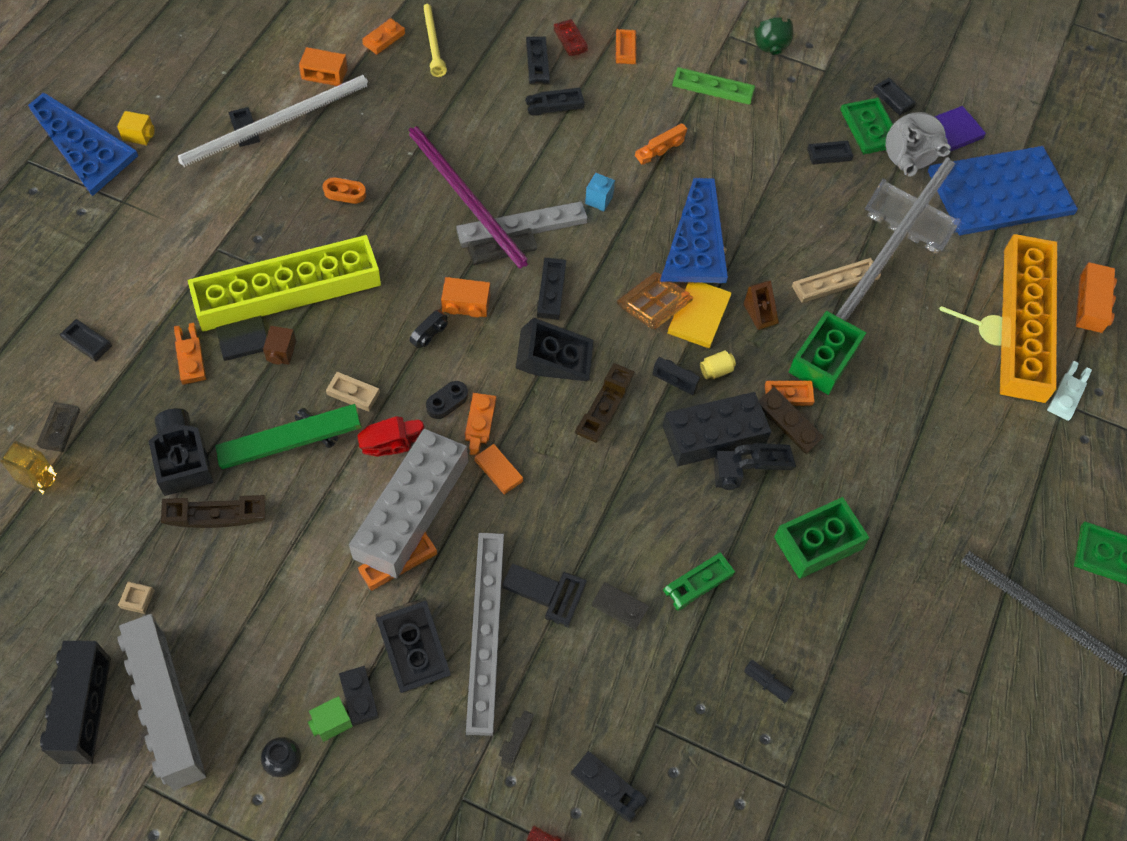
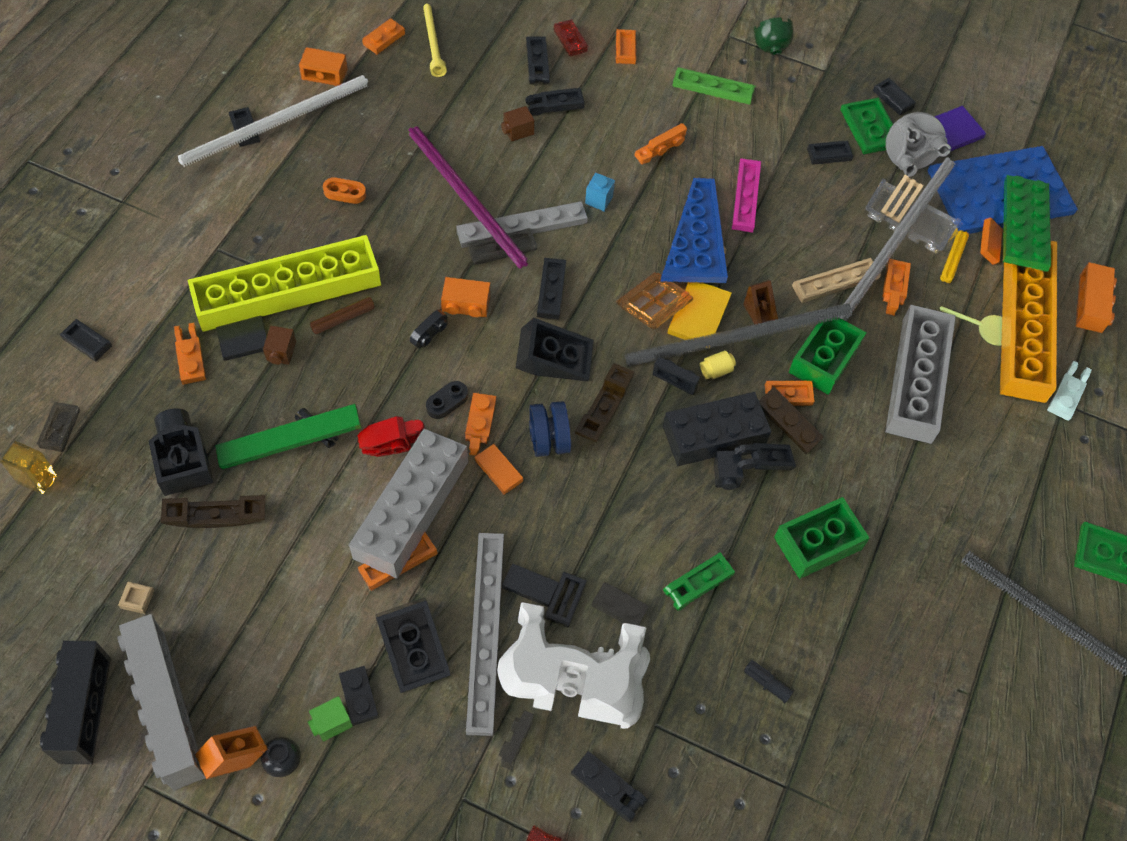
(85, 146): blue wing -> none
(135, 128): yellow brick -> none
(230, 752): none -> orange brick
(342, 315): none -> reddish brown axle
(352, 391): tan plate -> none
(518, 123): none -> reddish brown brick
(546, 429): none -> dark blue wheel
(607, 680): none -> white animal
(743, 332): none -> dark grey axle
(746, 195): none -> dark pink plate
(895, 284): none -> orange hinge
(912, 182): none -> tan tile
(921, 374): none -> light grey brick
(954, 256): none -> yellow axle
(991, 241): none -> orange tile
(1026, 223): none -> green plate

